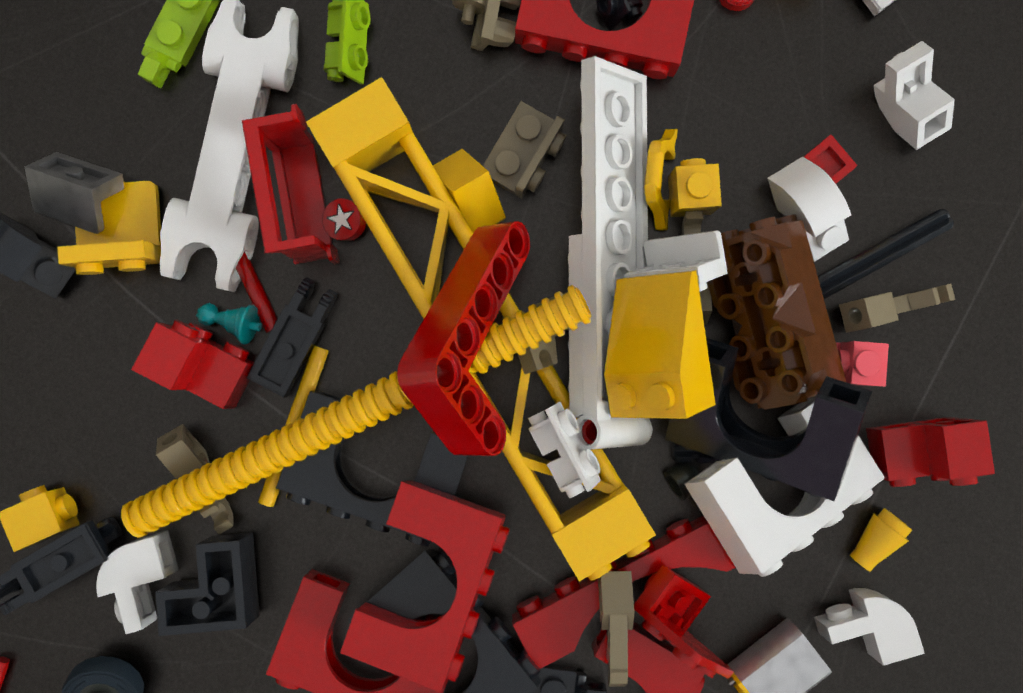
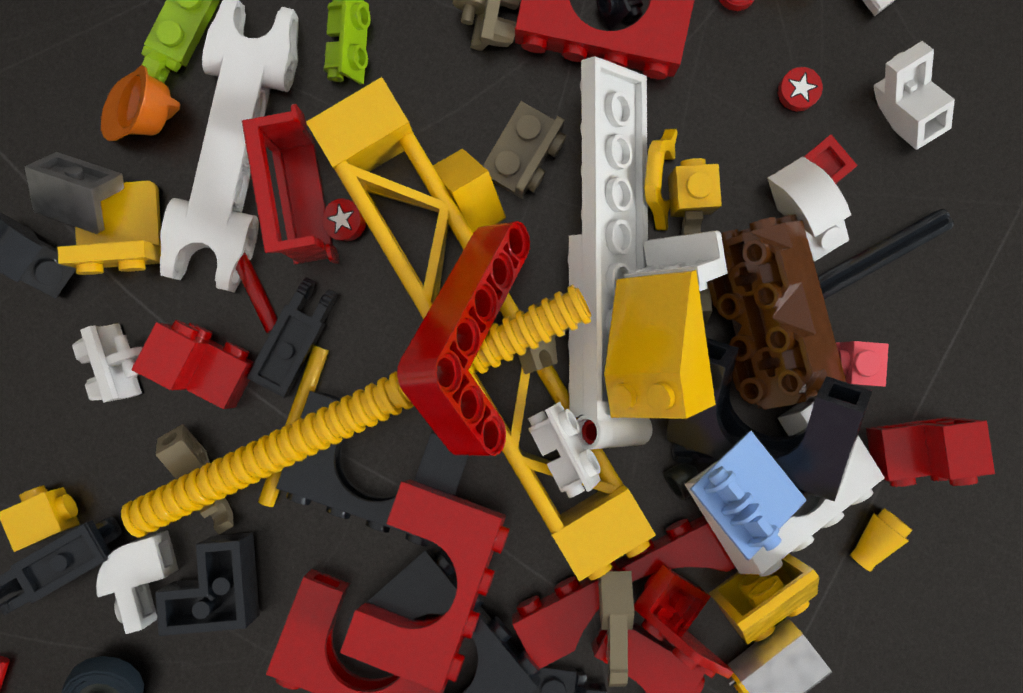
(111, 362): none -> white hips
(137, 106): none -> orange piece
(239, 322): teal piece -> none
(749, 496): none -> light blue hinge
(759, 603): none -> yellow slope
(800, 89): none -> red tile
(884, 307): dark tan piece -> none
(884, 624): white brick -> none

